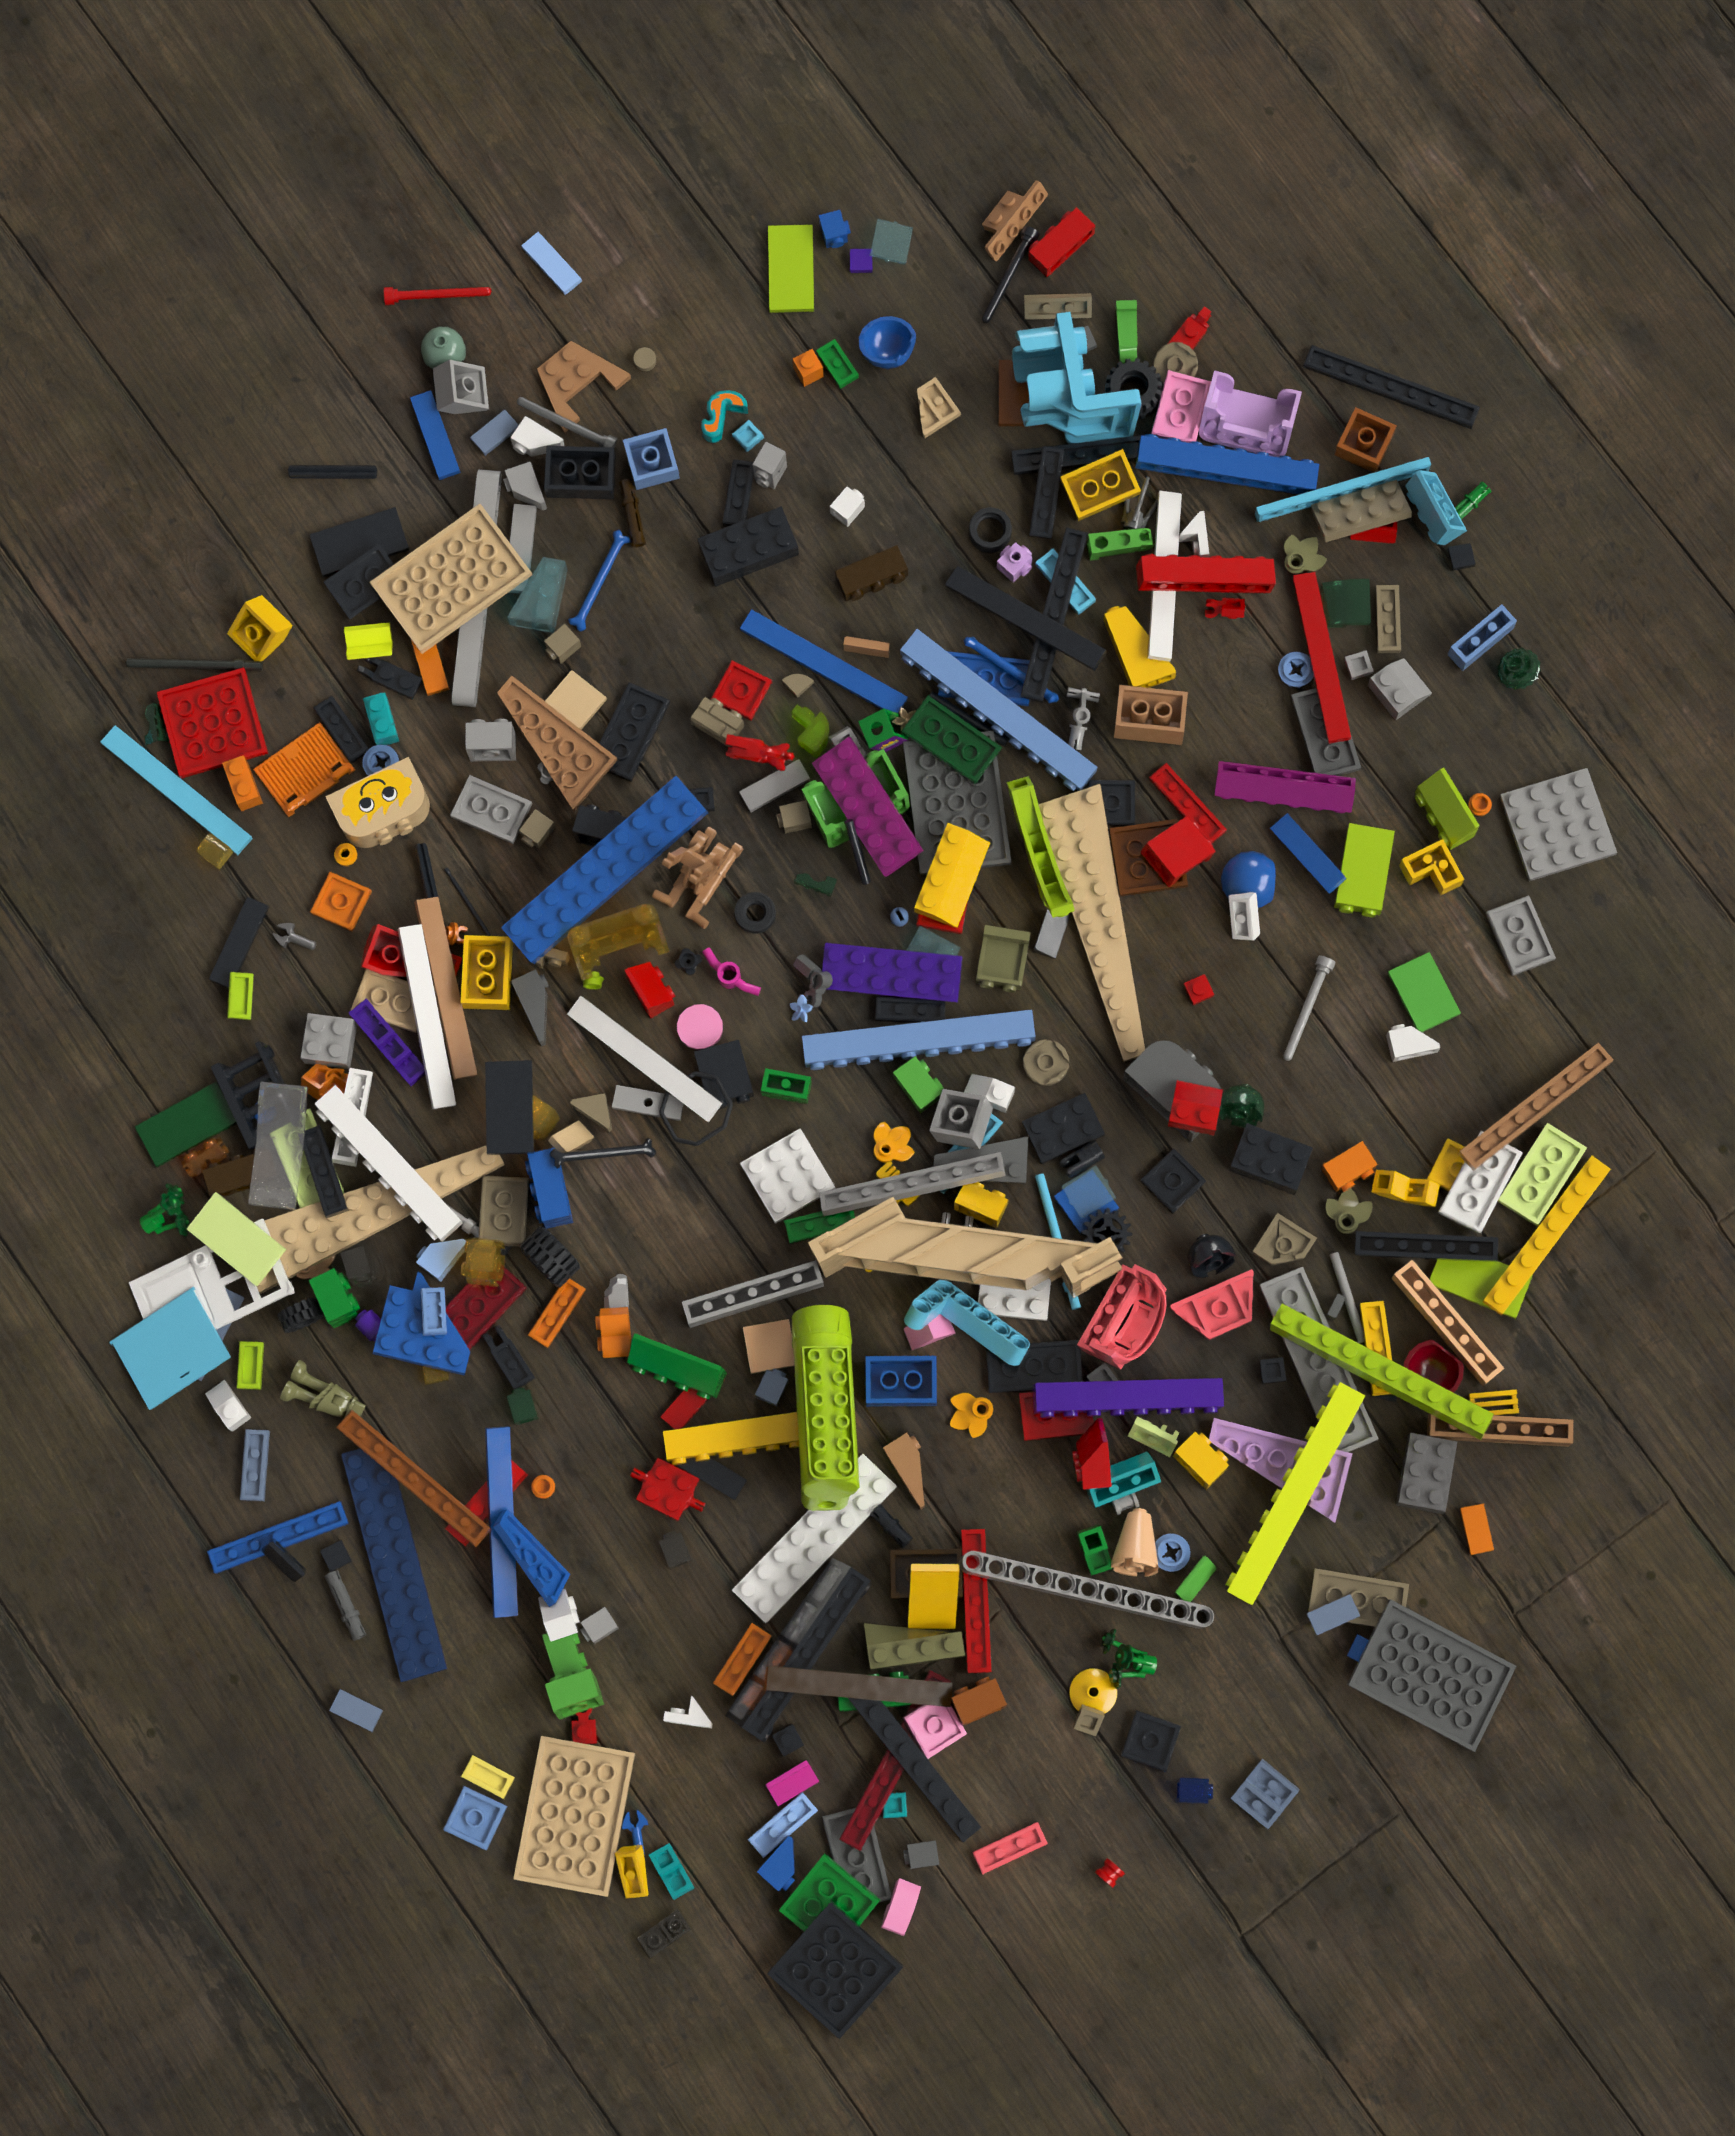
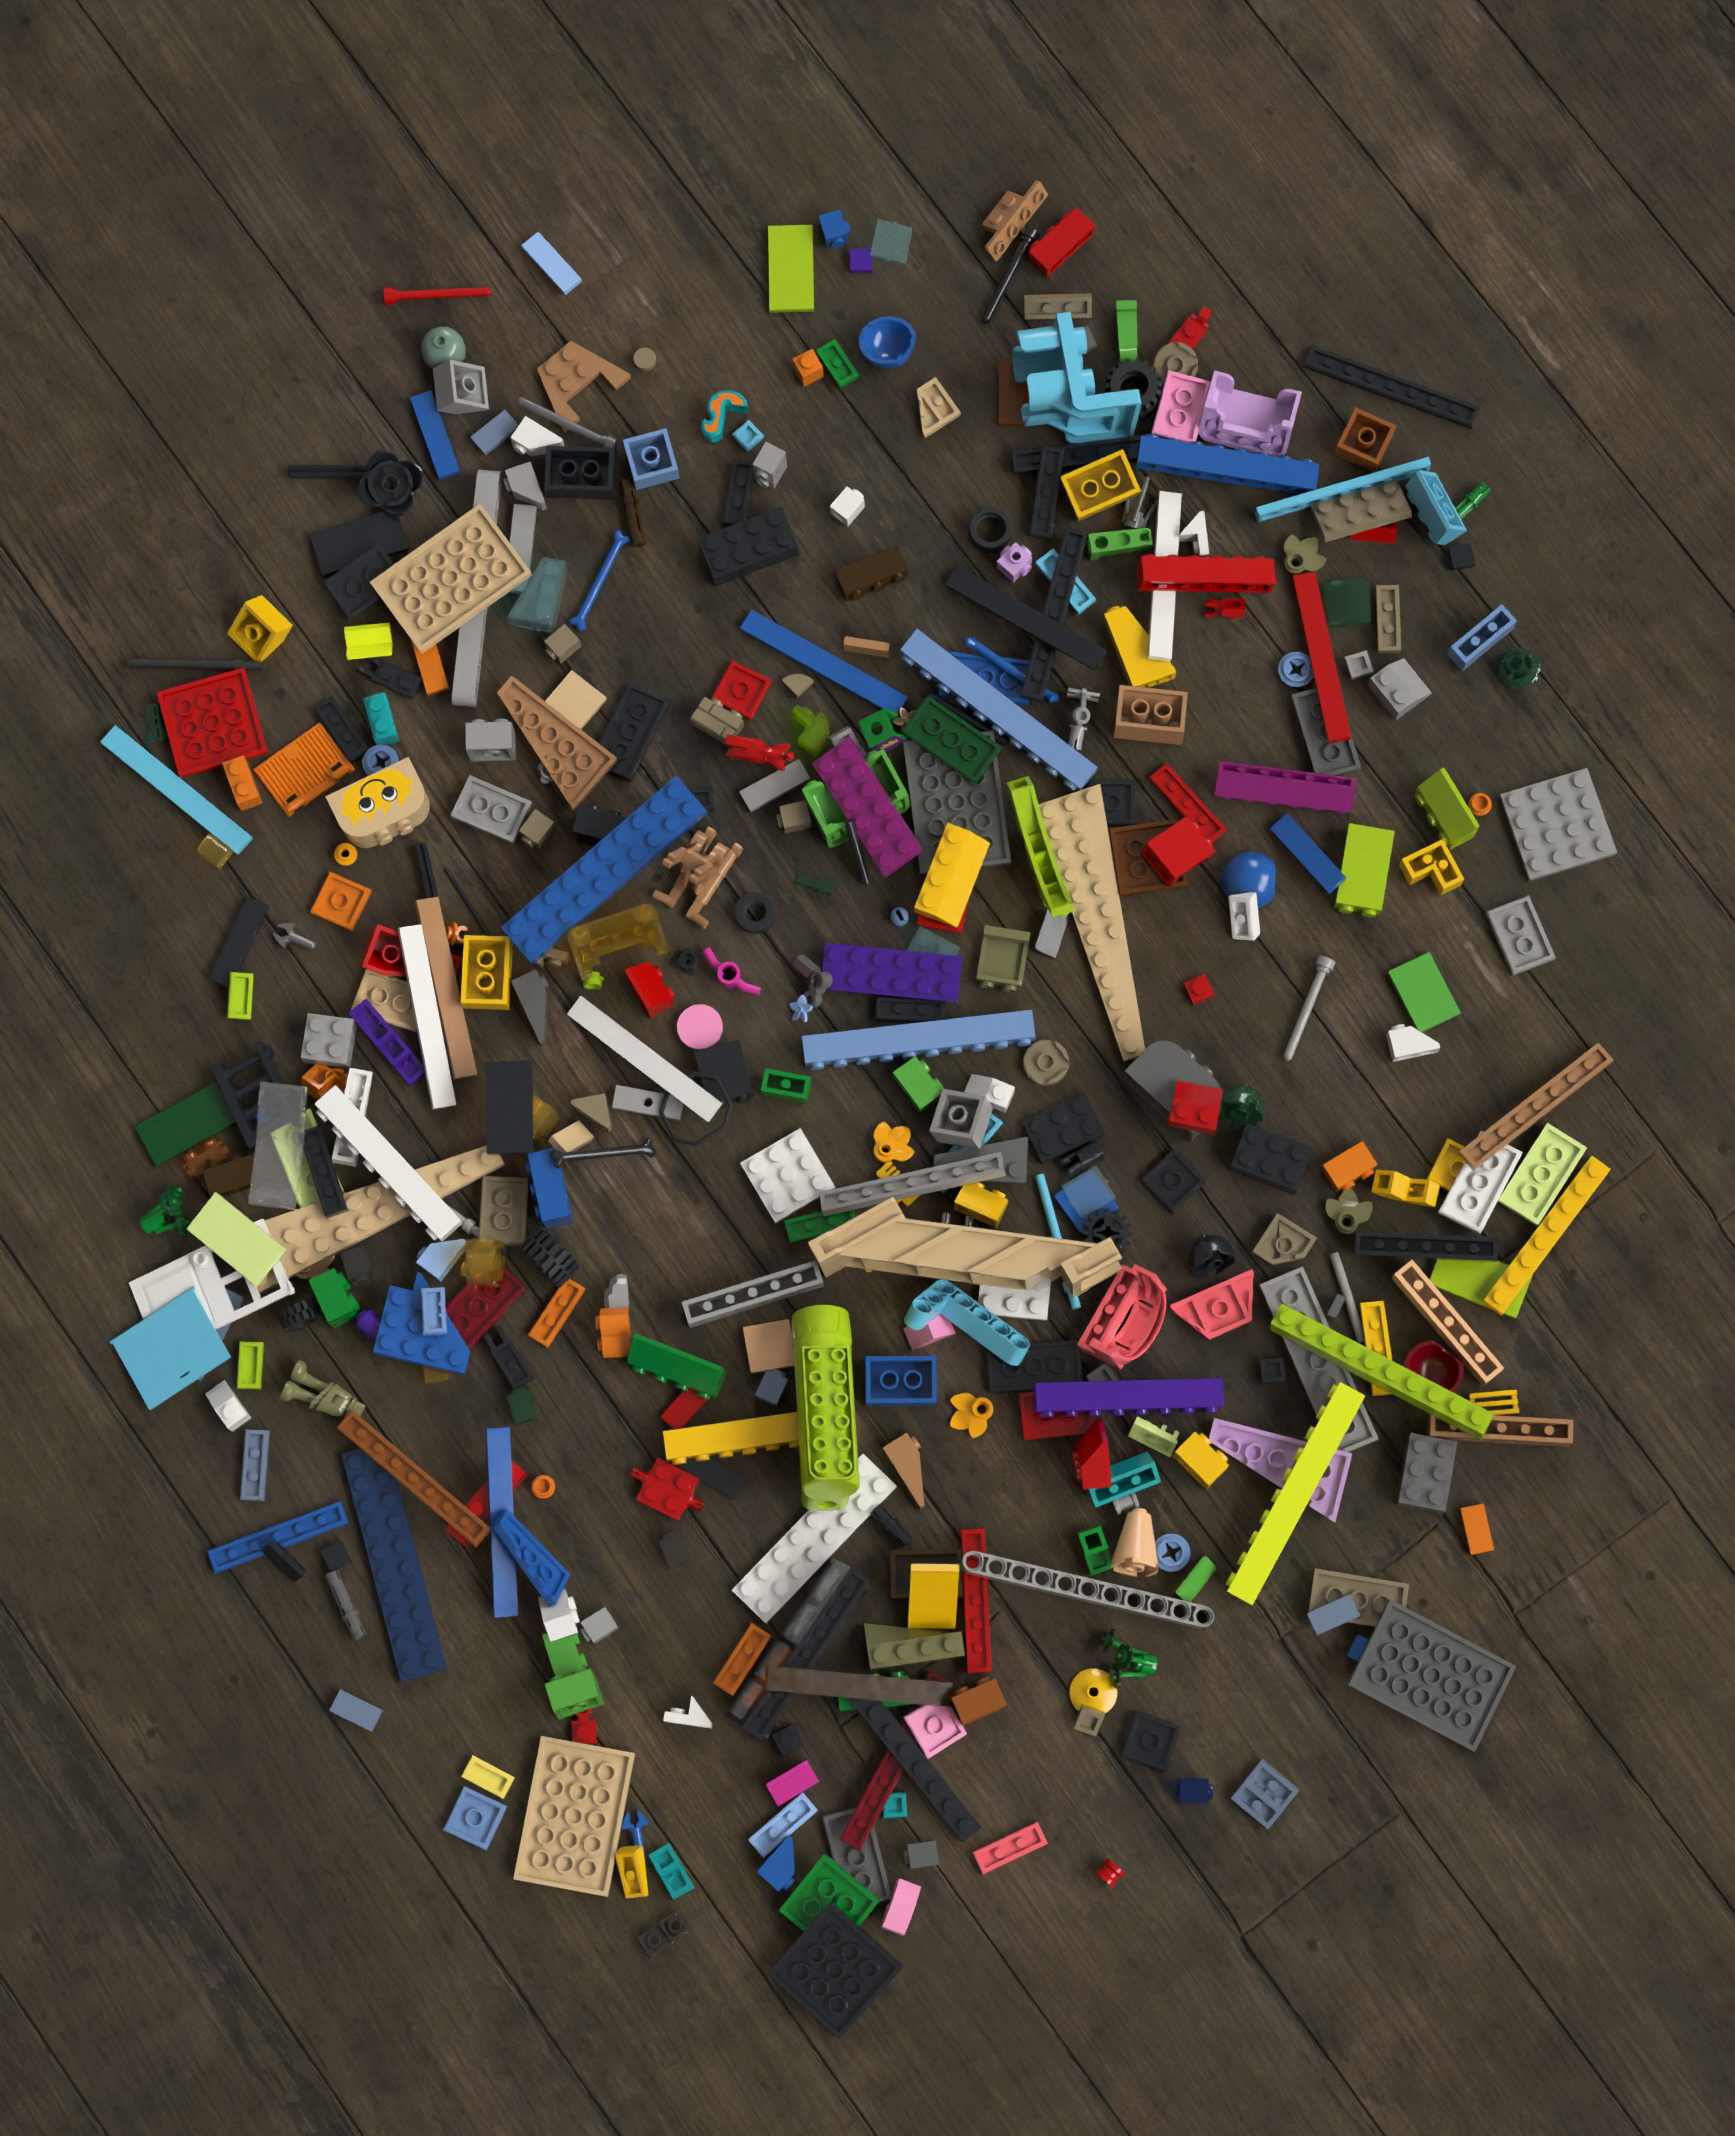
(407, 477): none -> black brick

